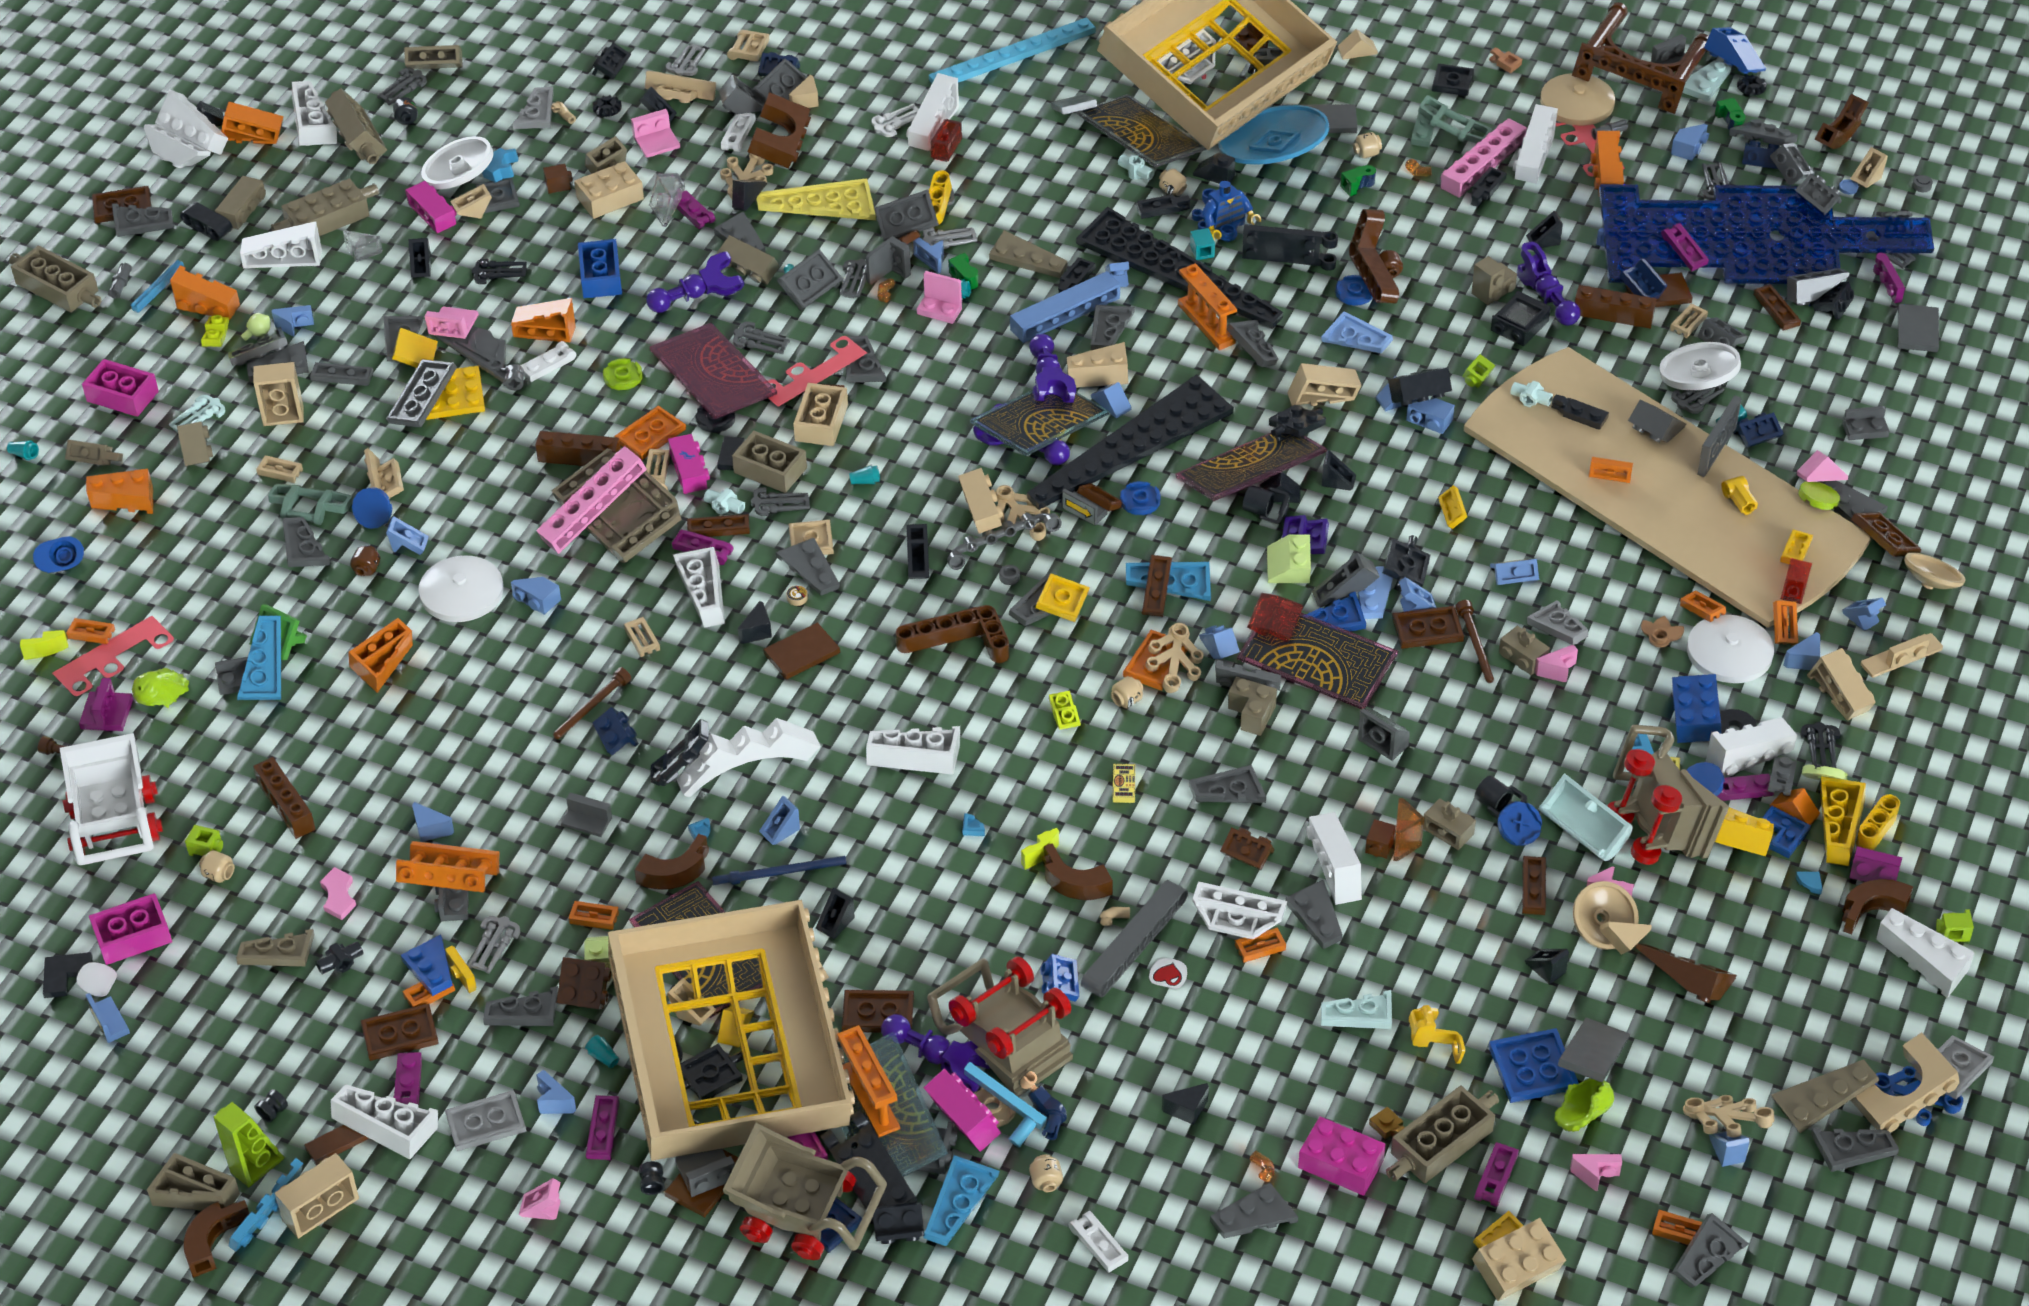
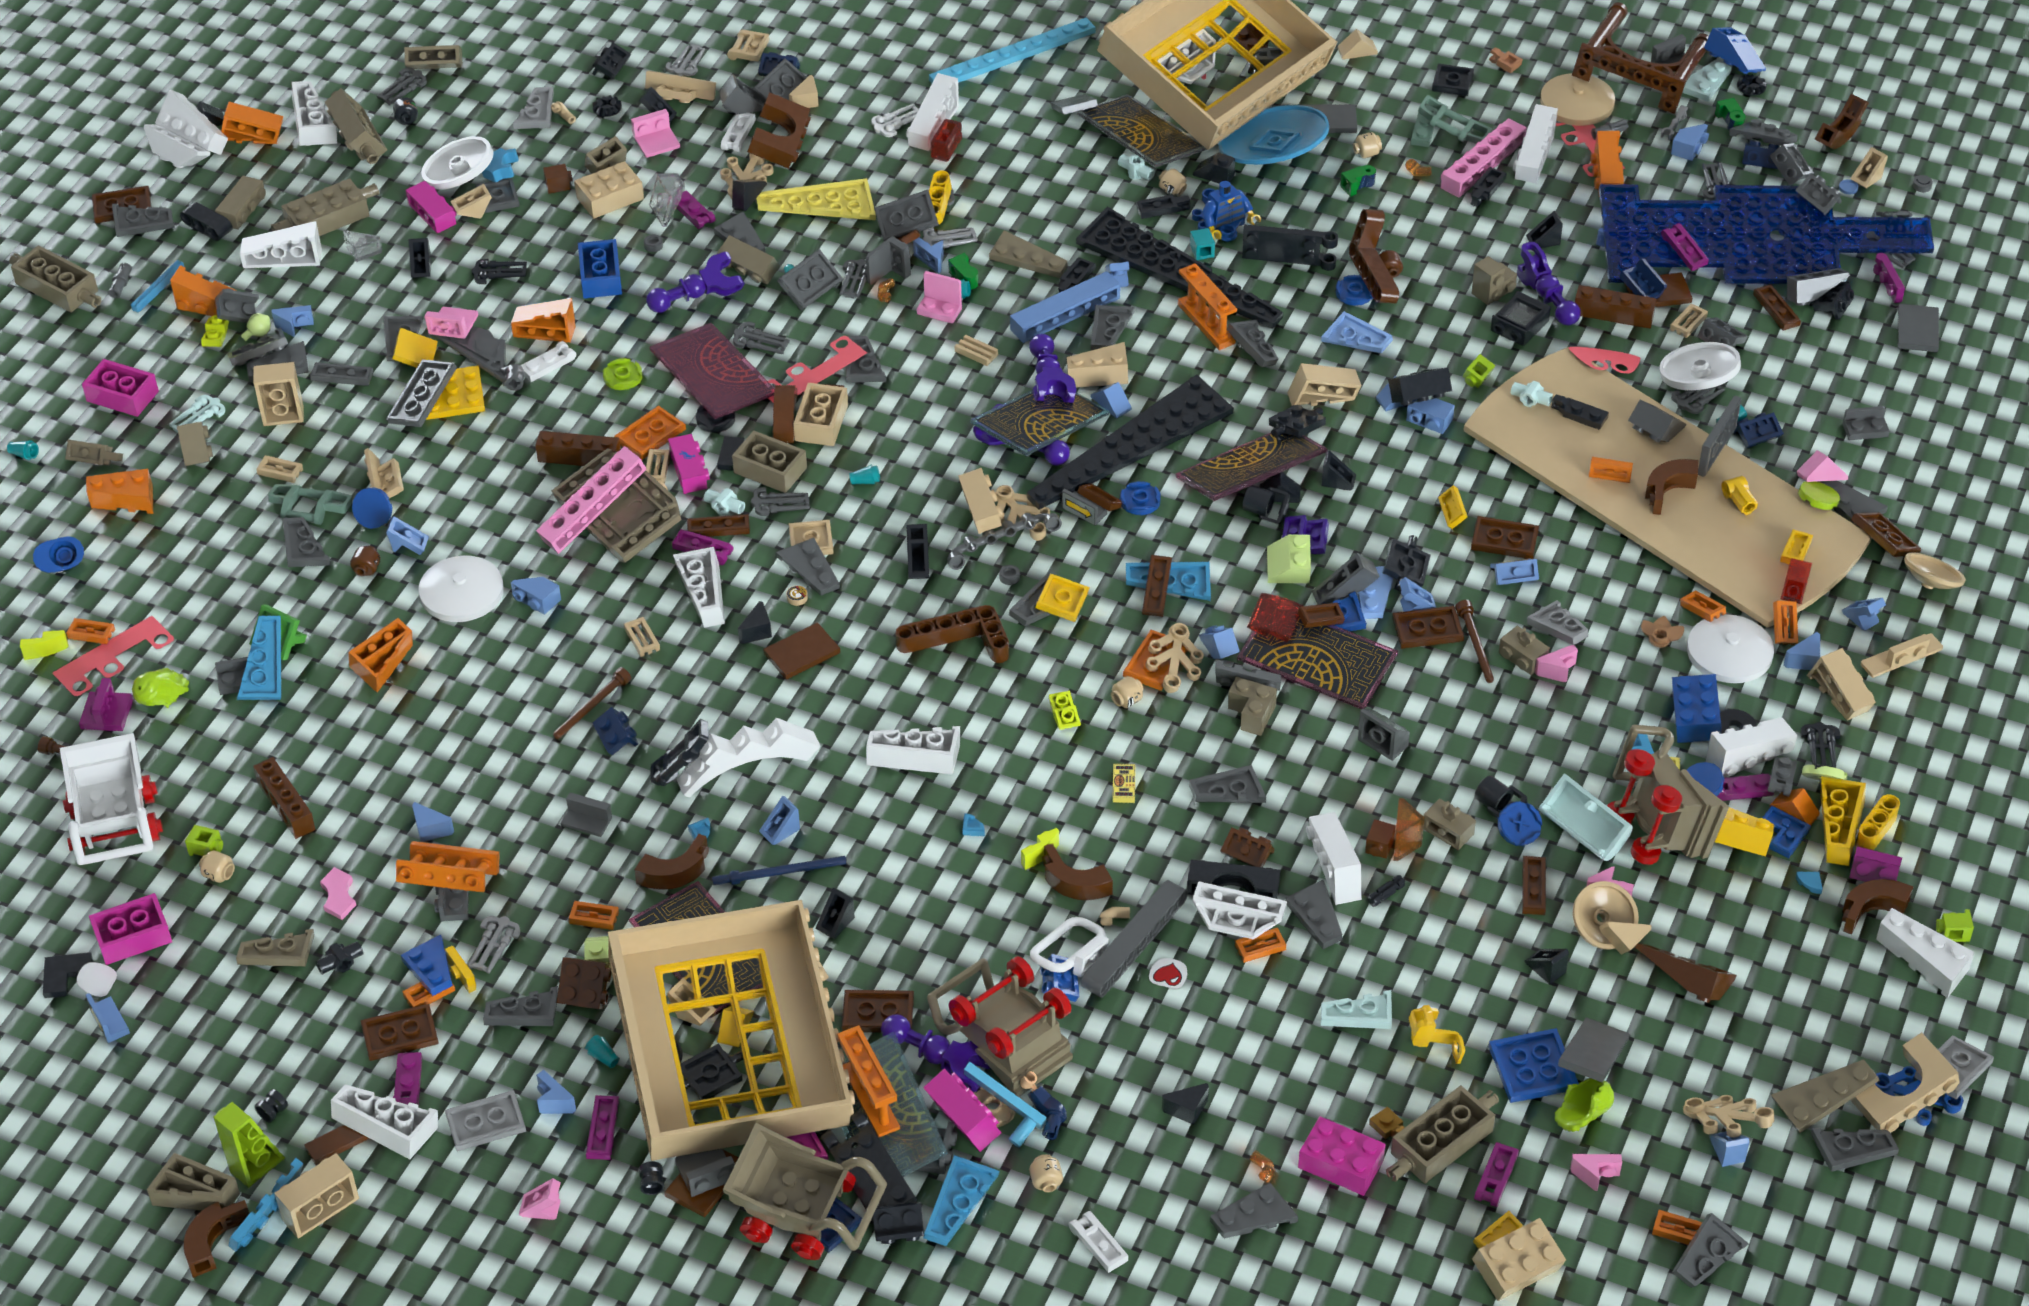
(235, 305): none -> dark grey bracket
(653, 243): none -> dark grey tile
(784, 412): none -> reddish brown arch
(978, 348): none -> tan tile
(1083, 958): none -> white bar
(1252, 879): none -> black arch
(1321, 615): none -> reddish brown tile
(1386, 890): none -> black axle
(1505, 537): none -> reddish brown tile
(1588, 355): none -> coral piece
(1670, 475): none -> reddish brown arch
(1681, 115): none -> light grey piece

